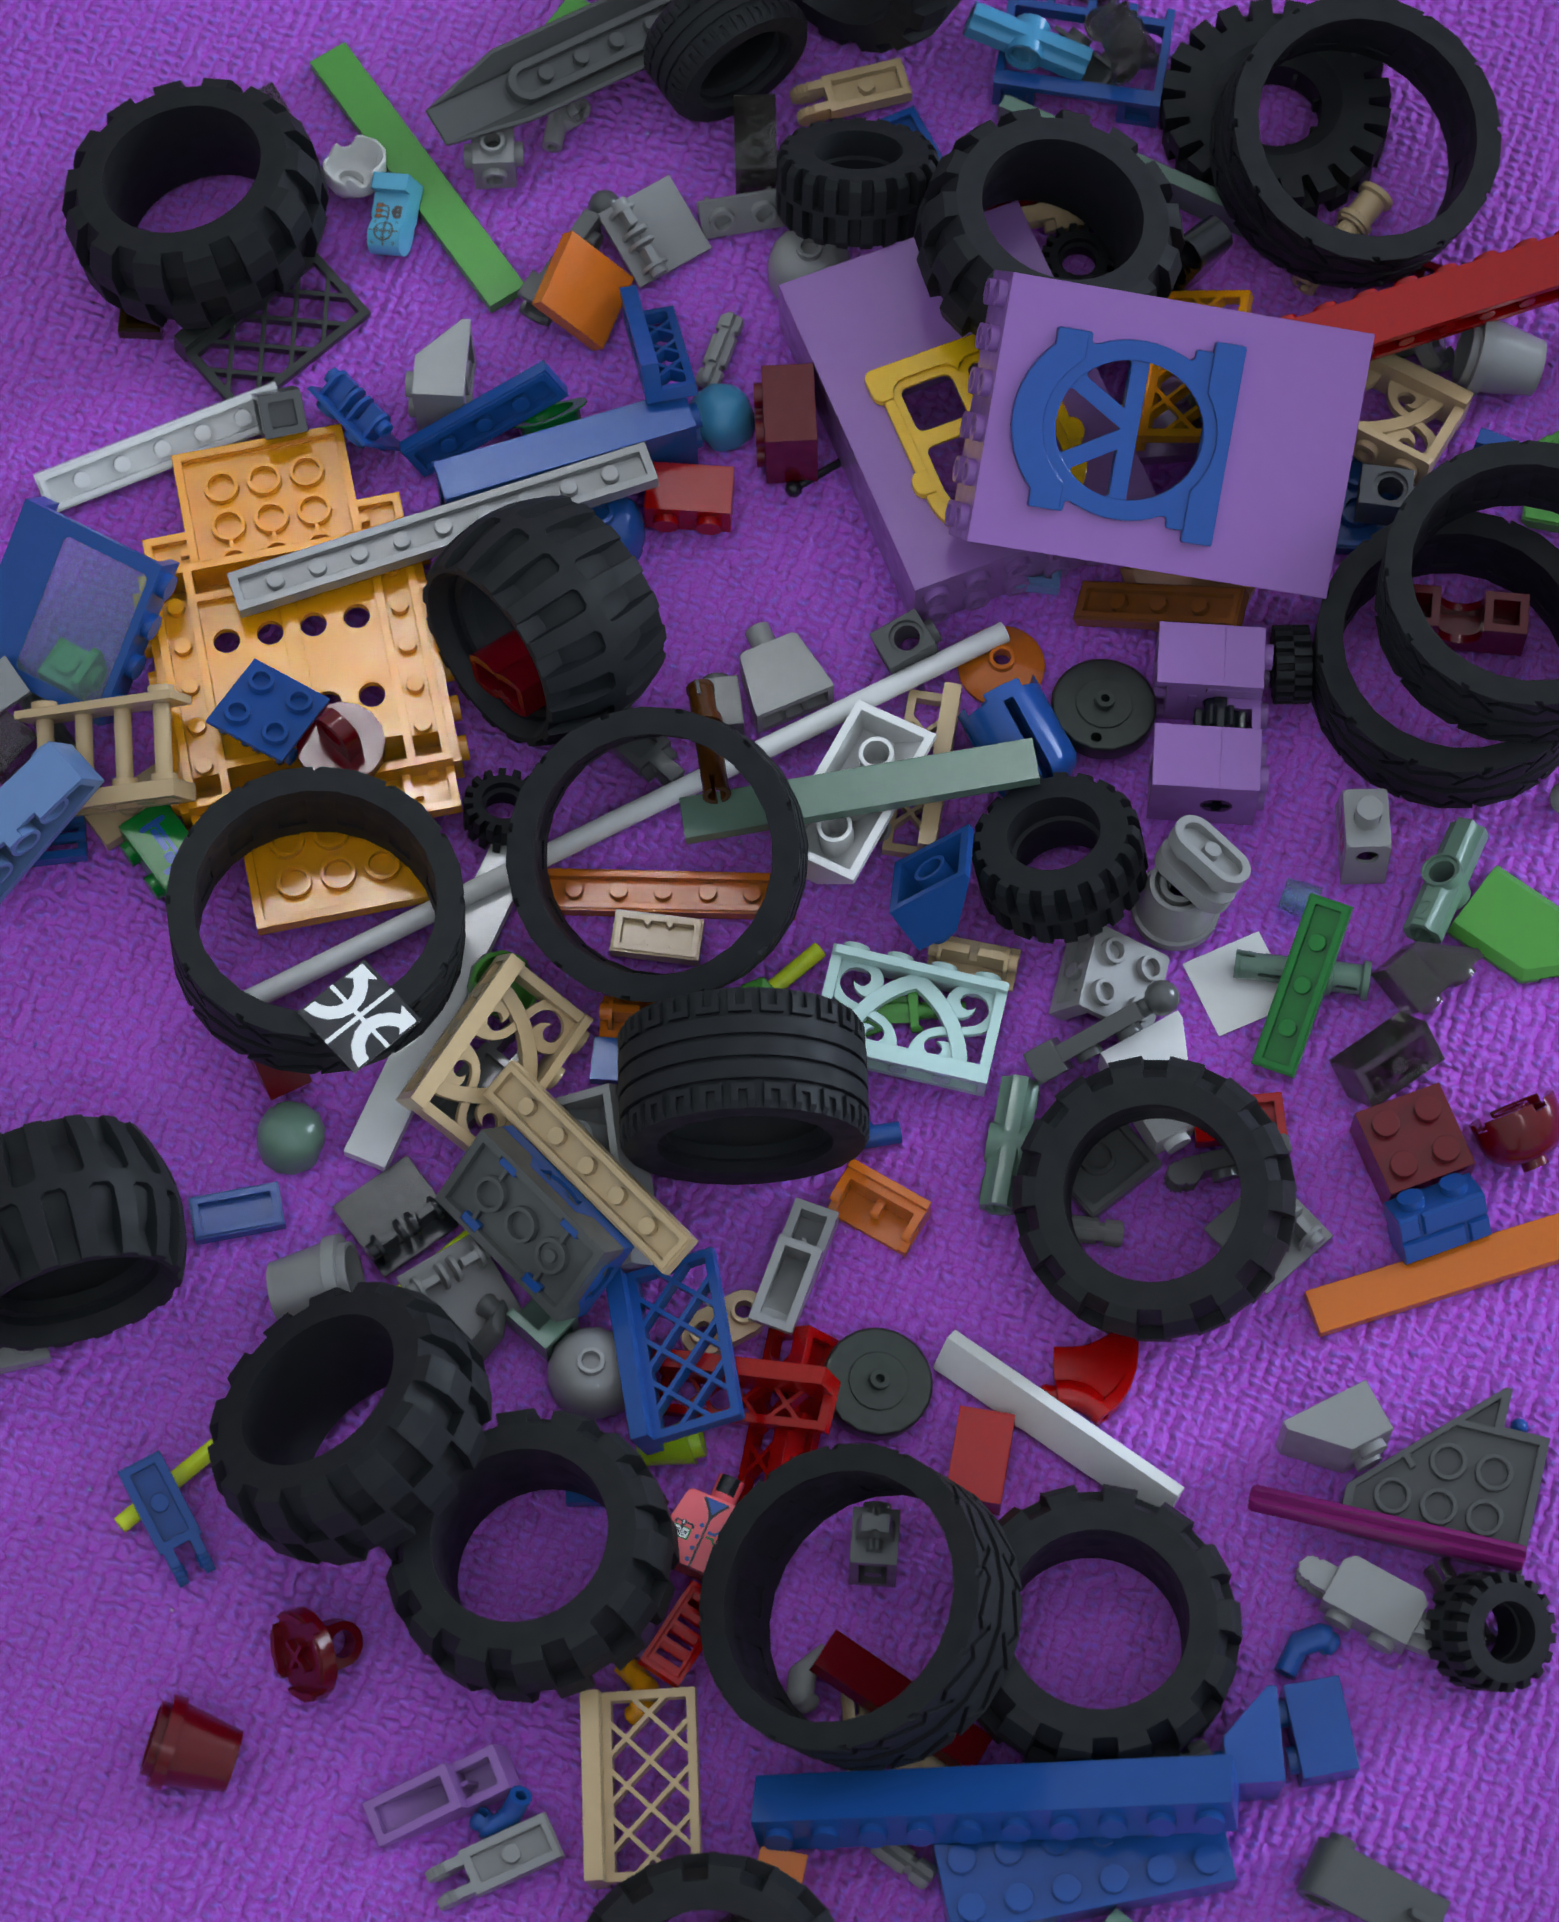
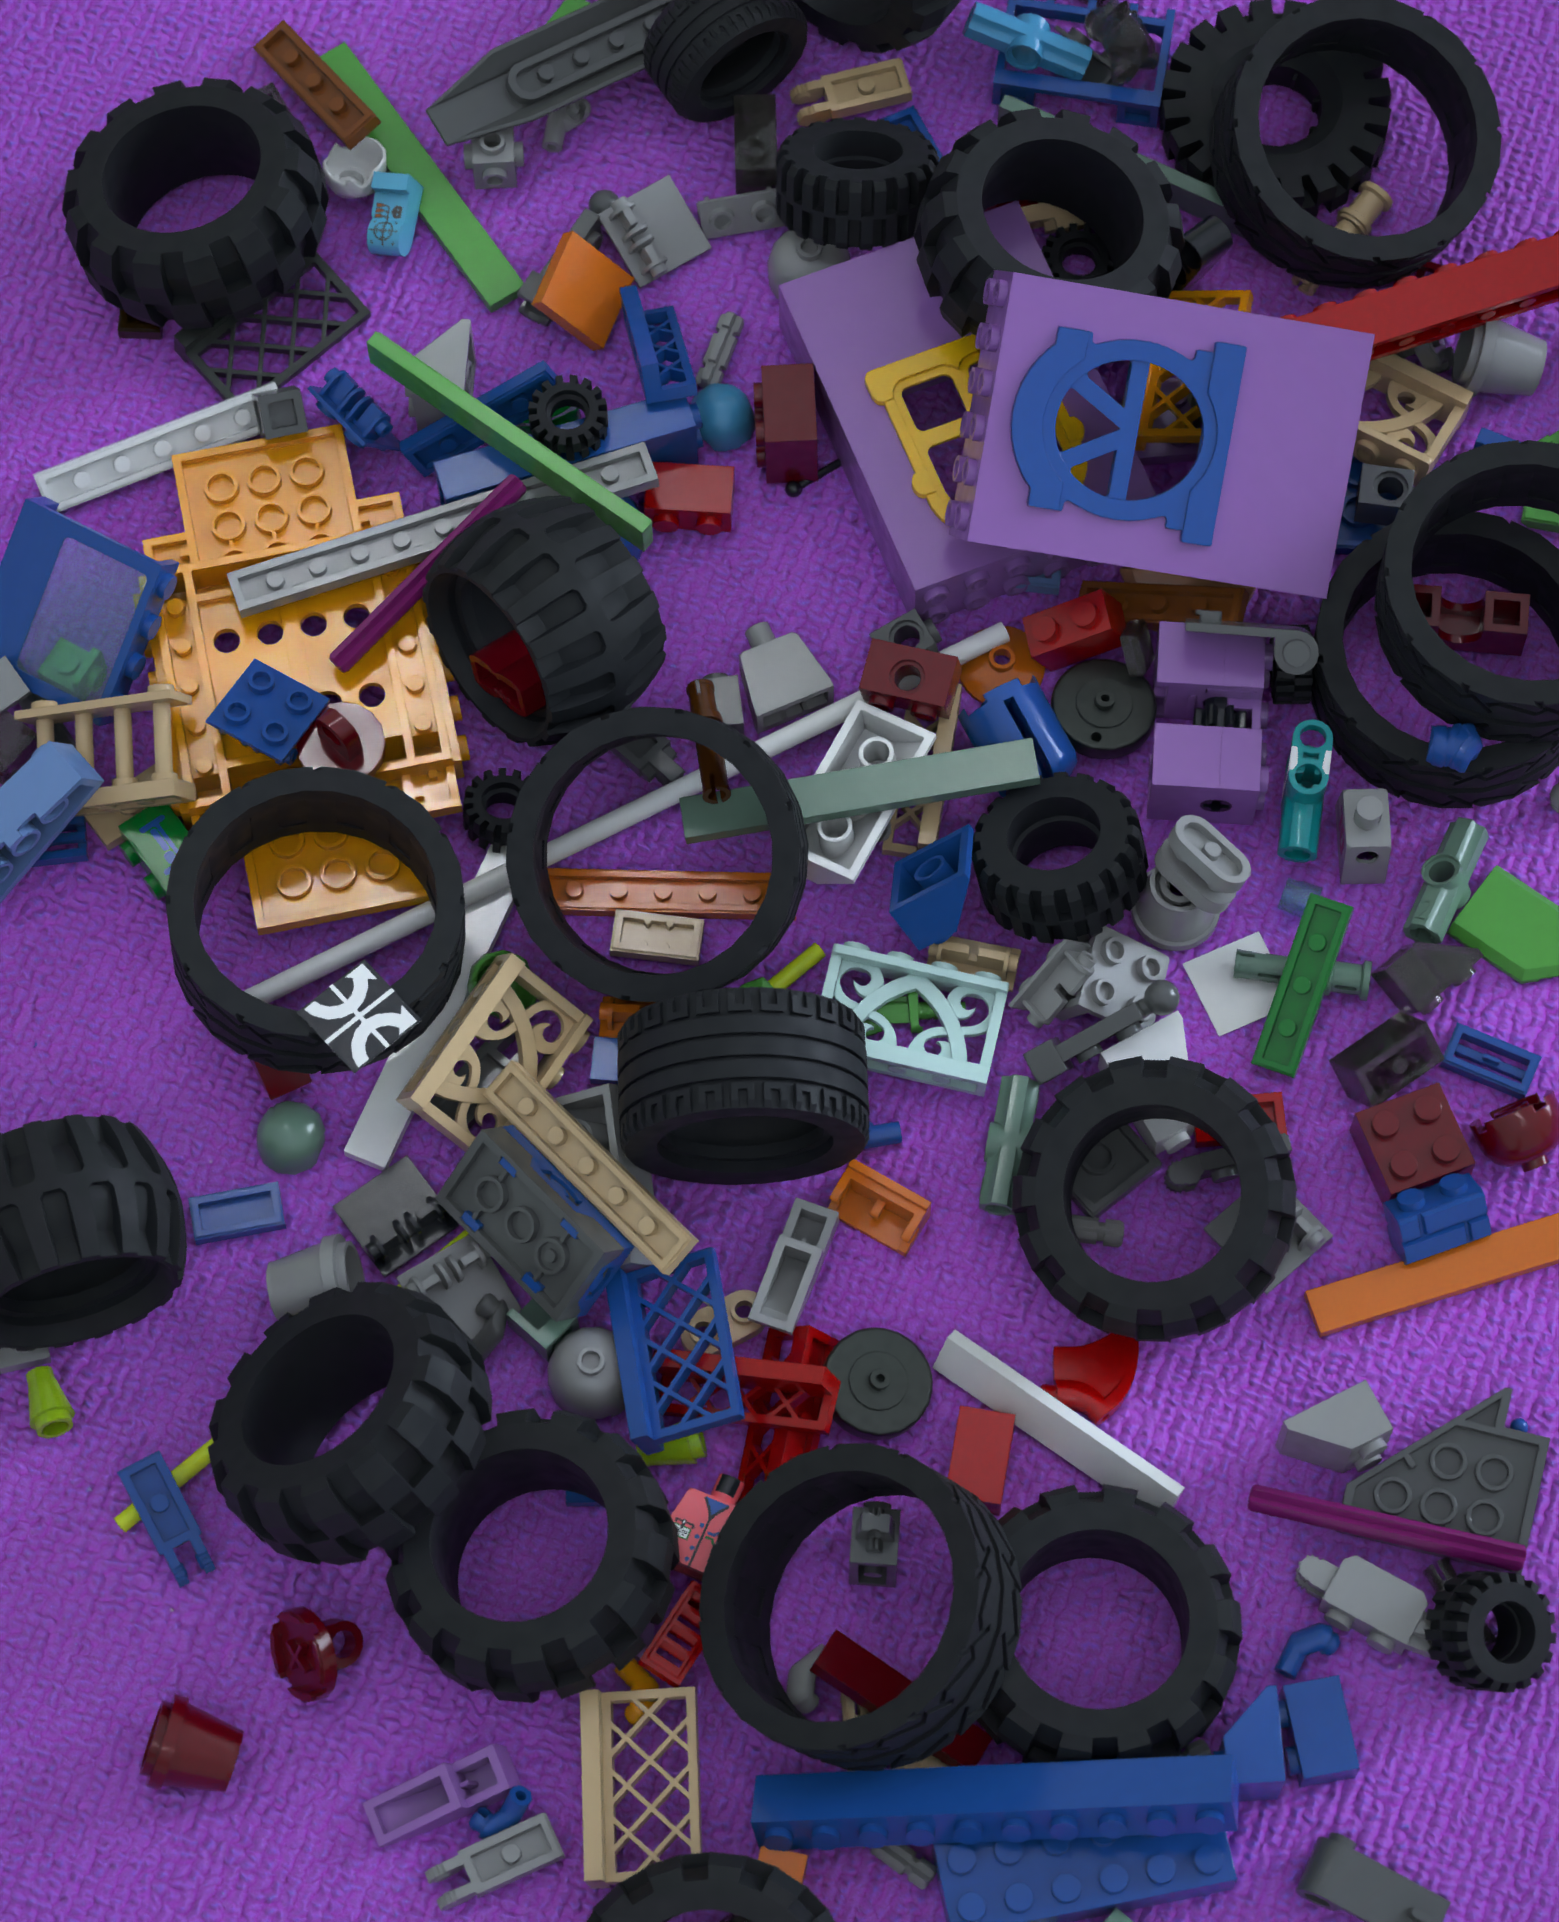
(48, 1406): none -> lime cone
(317, 85): none -> dark orange tile
(412, 587): none -> magenta axle
(509, 439): none -> bright green tile
(565, 395): none -> black tyre
(891, 662): none -> dark red brick
(1065, 966): none -> light grey hinge
(1075, 630): none -> red brick
(1137, 647): none -> clear smoke tile
(1293, 646): none -> dark grey door
(1304, 794): none -> teal connector
(1453, 746): none -> blue arm
(1485, 1076): none -> blue tile

